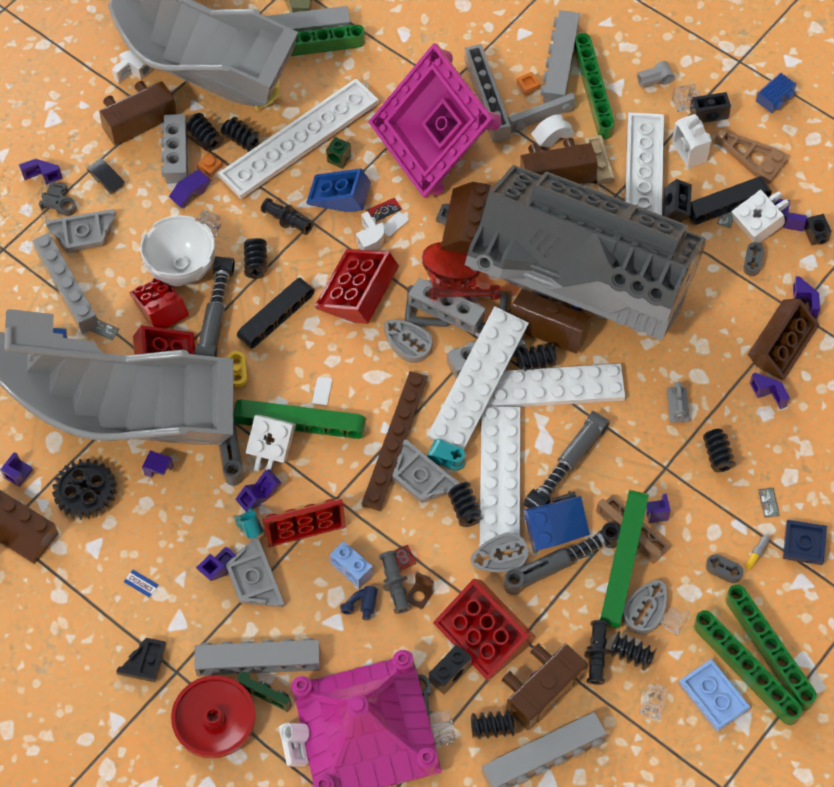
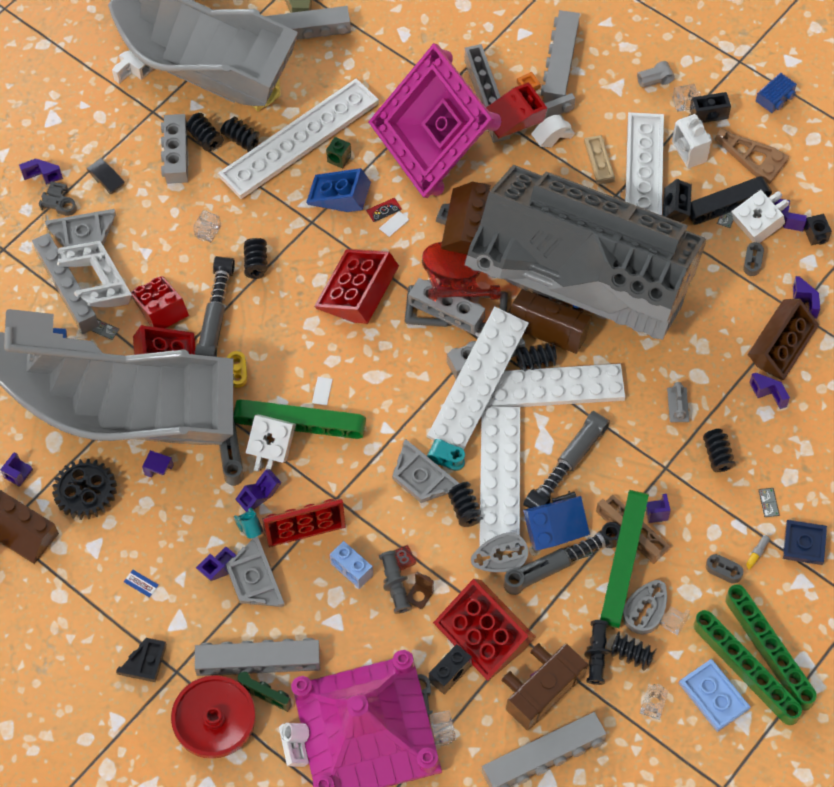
(113, 291): none -> white wedge
(137, 112): reddish brown piece -> none
(178, 250): white rock -> none
(192, 184): dark purple slope -> none
(209, 164): orange plate -> none
(275, 313): black beam -> none
(287, 216): black piece -> none
(329, 39): green beam -> none
(368, 596): dark blue plant -> none
(373, 236): white brick -> none
(393, 442): reddish brown plate -> none
(416, 335): light grey piece -> none
(492, 724): black piece -> none
(518, 110): none -> red slope
(571, 162): reddish brown piece -> none
(594, 86): green beam -> none

